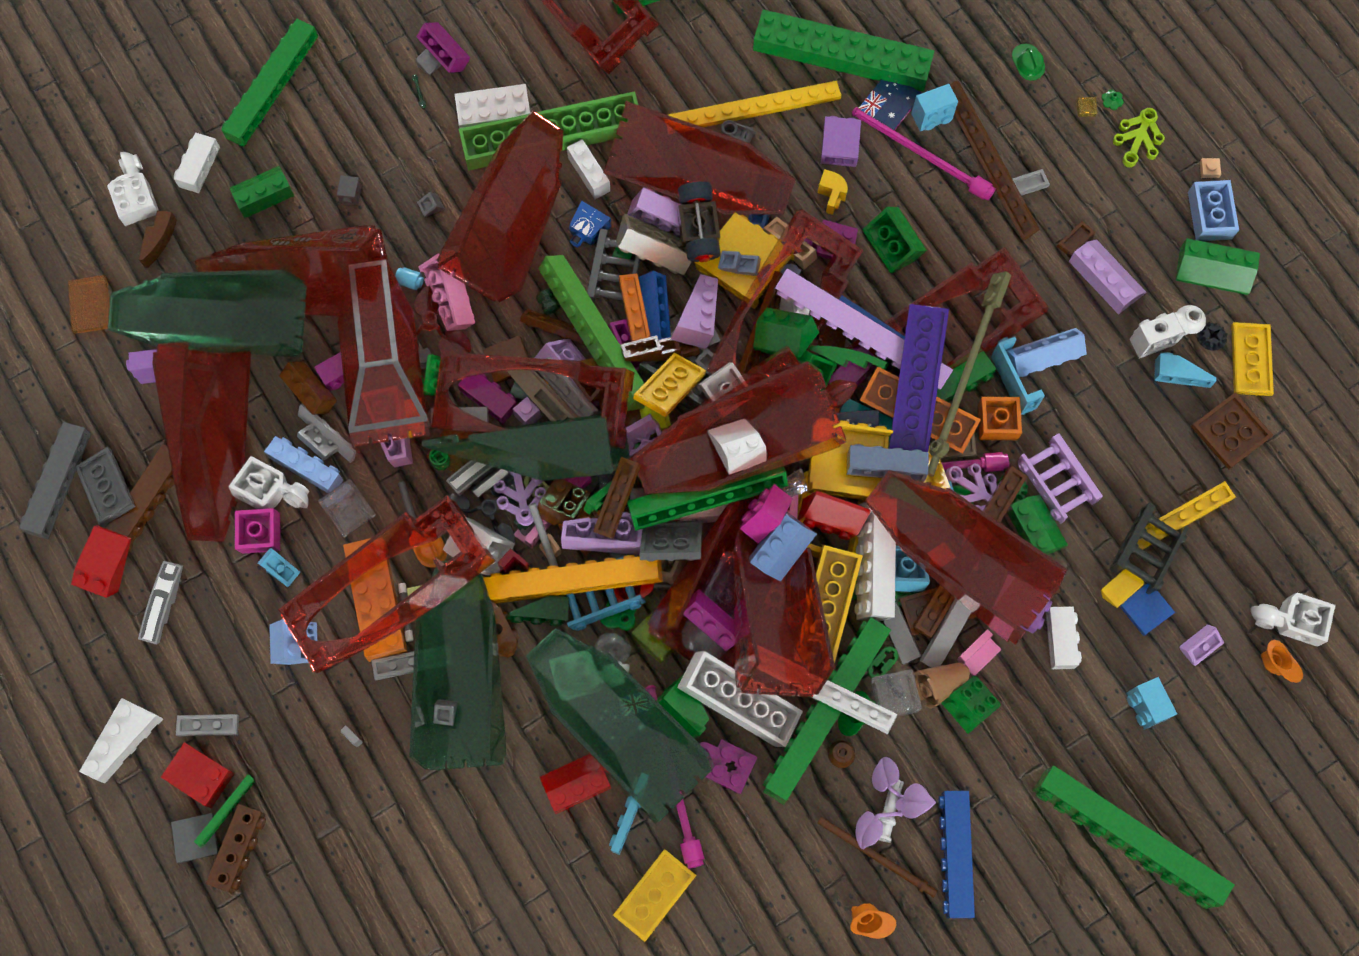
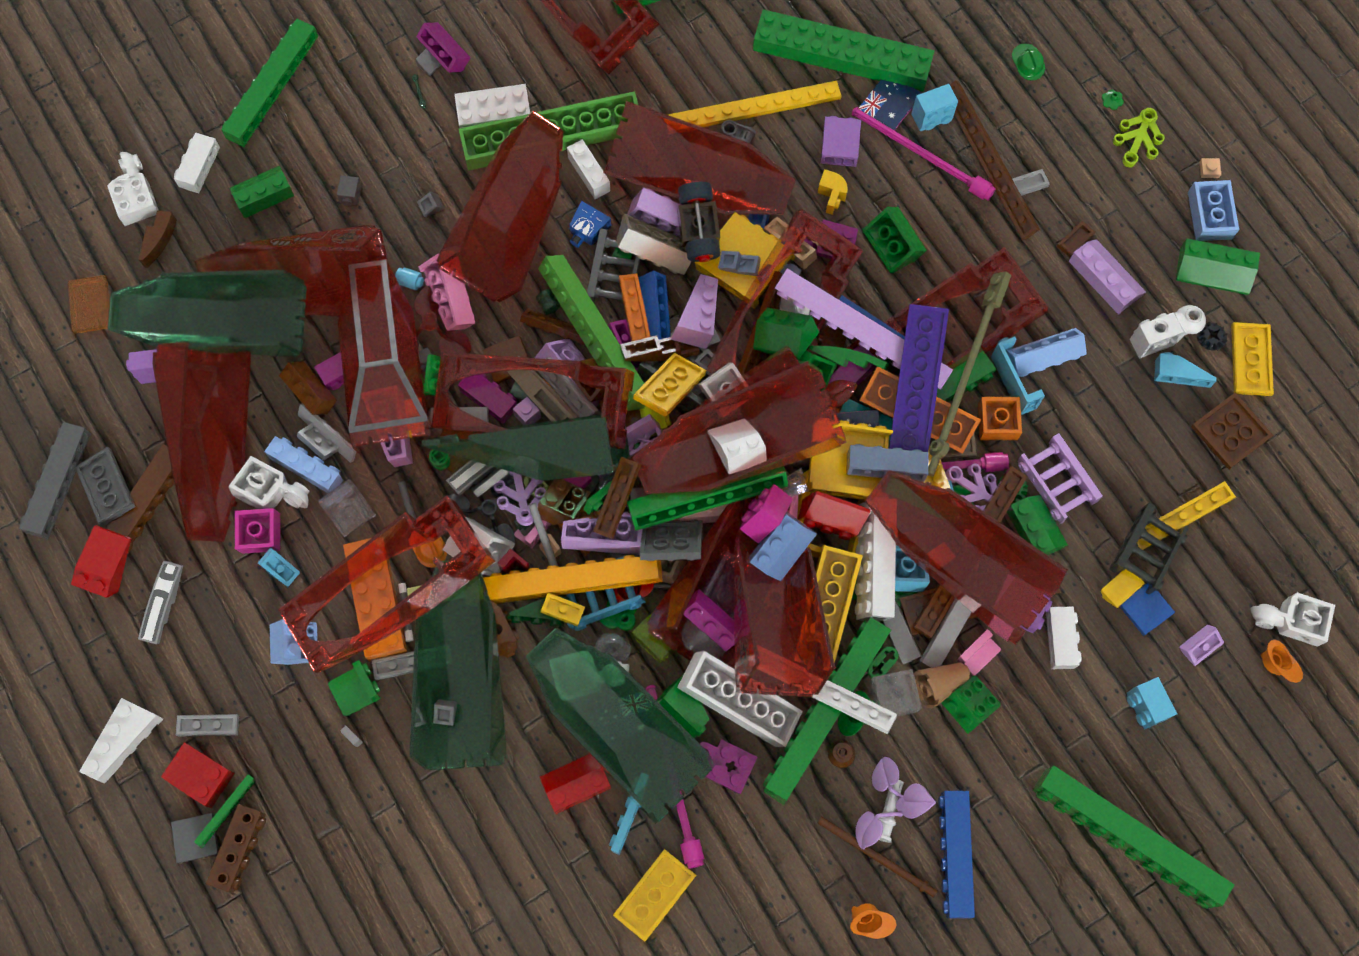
(354, 689): none -> green bracket
(562, 609): none -> yellow plate
(1087, 107): clear yellow plate -> none

